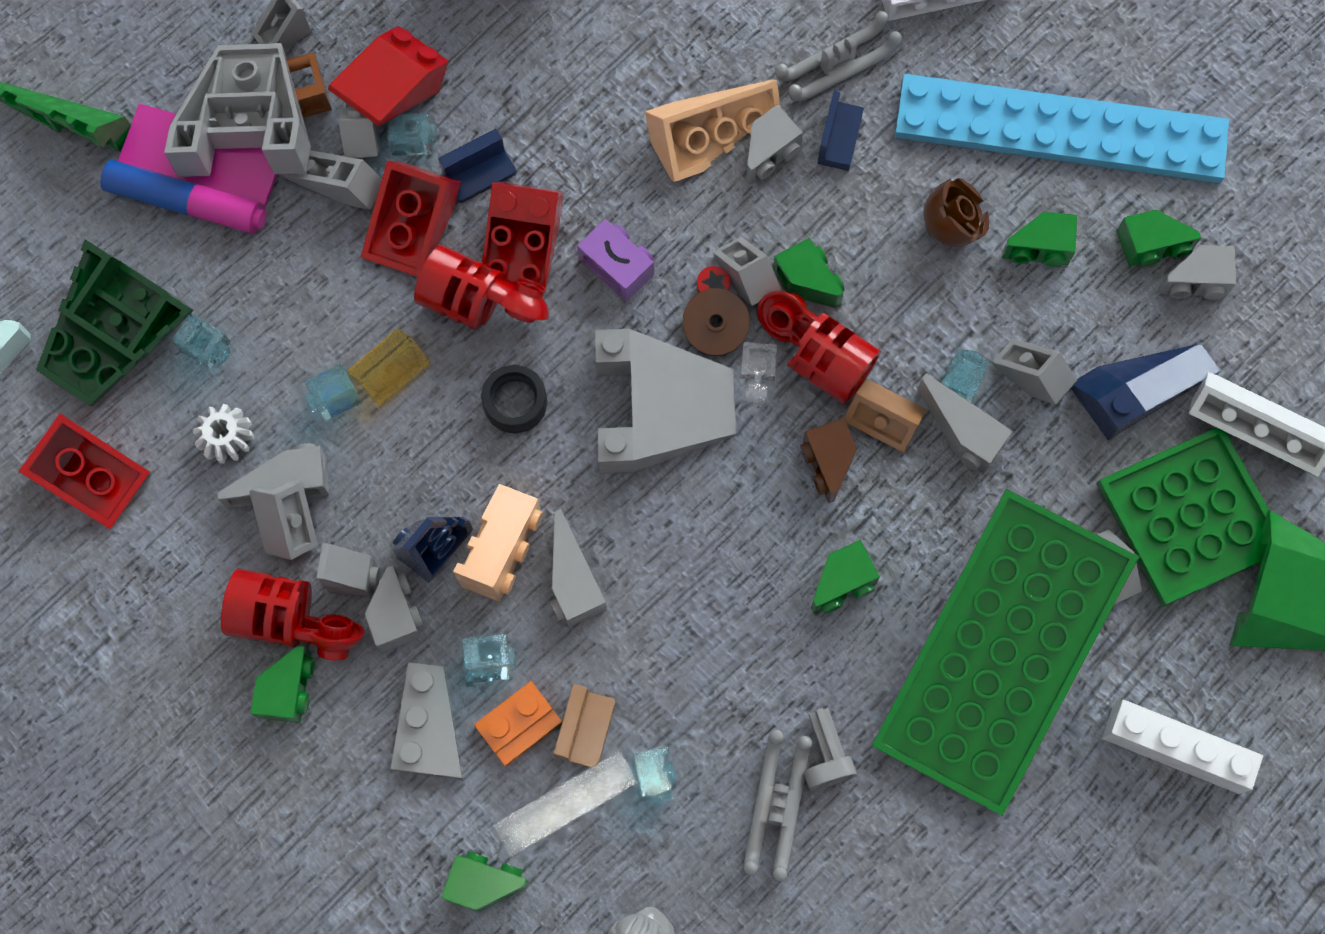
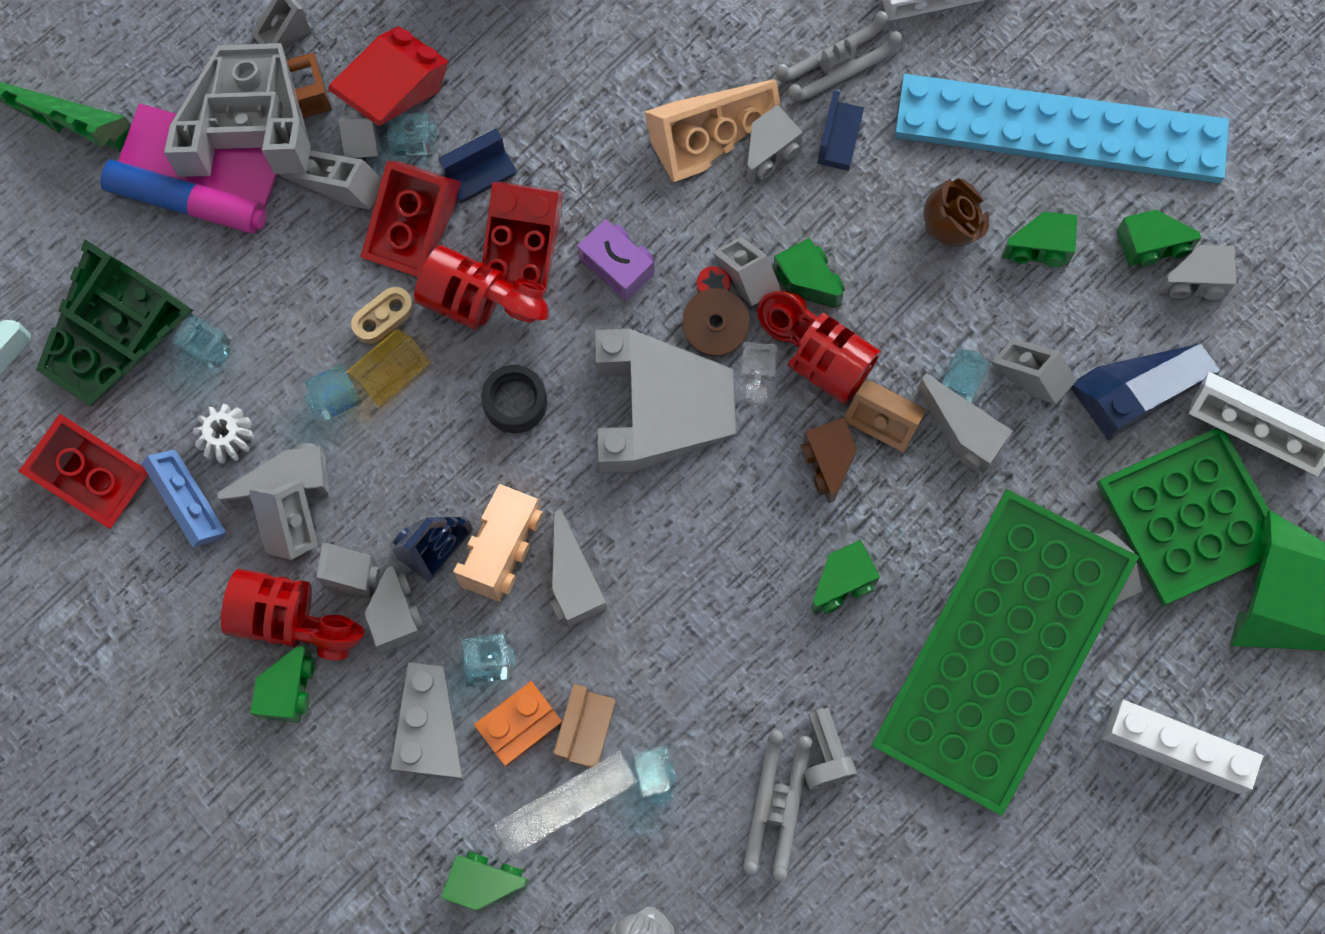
(184, 498): none -> medium blue plate
(380, 314): none -> tan plate

